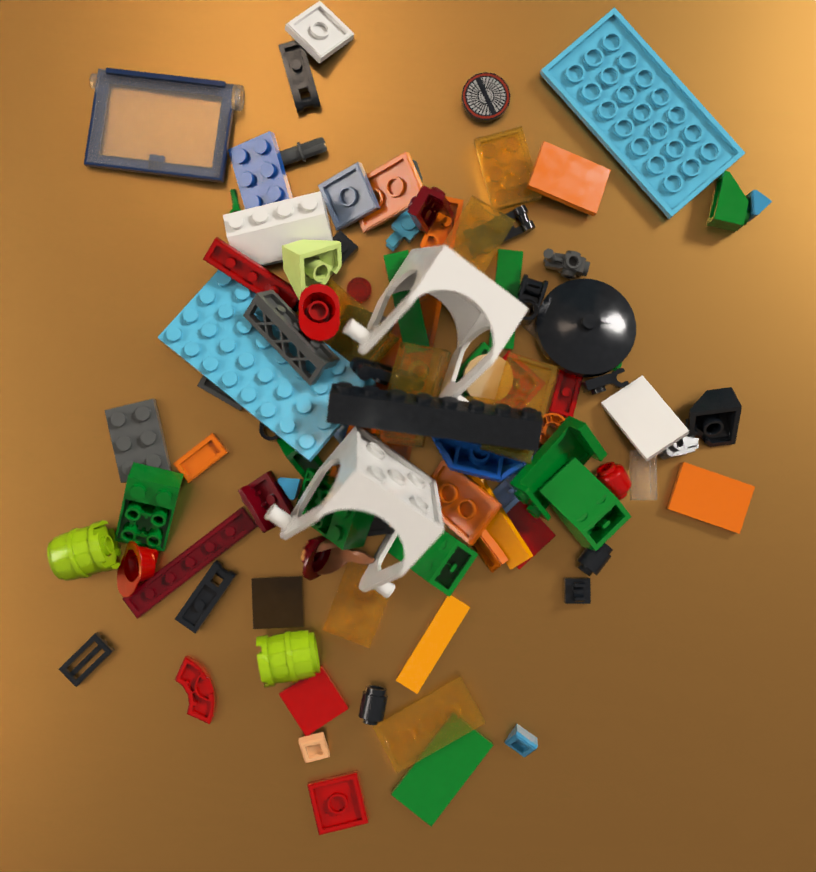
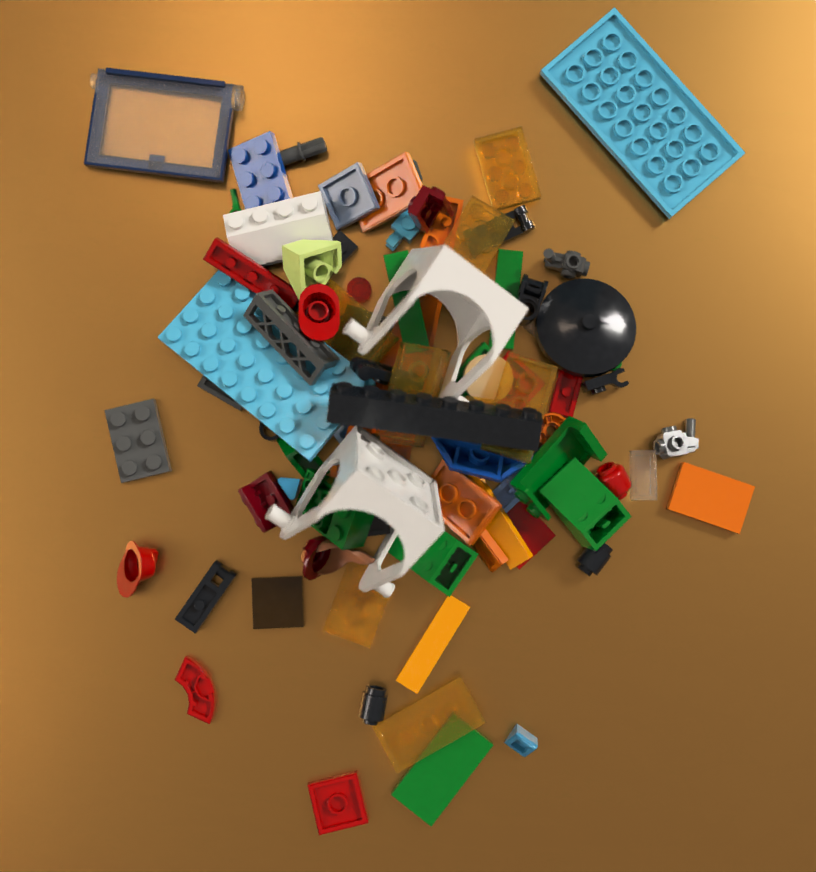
(84, 552): lime piece -> none
(102, 644): black tile -> none
(148, 506): green slope -> none
(190, 562): dark red tile -> none
(201, 458): orange tile -> none
(287, 657): lime piece -> none
(299, 75): plate -> none
(314, 701): red tile -> none
(314, 747): light nougat tile -> none
(319, 31): white tile -> none
(485, 97): tile -> none
(568, 178): orange tile -> none
(577, 590): black tile -> none
(645, 418): white tile -> none
(716, 417): black slope -> none
(728, 205): green slope -> none
(757, 203): dark azure slope -> none

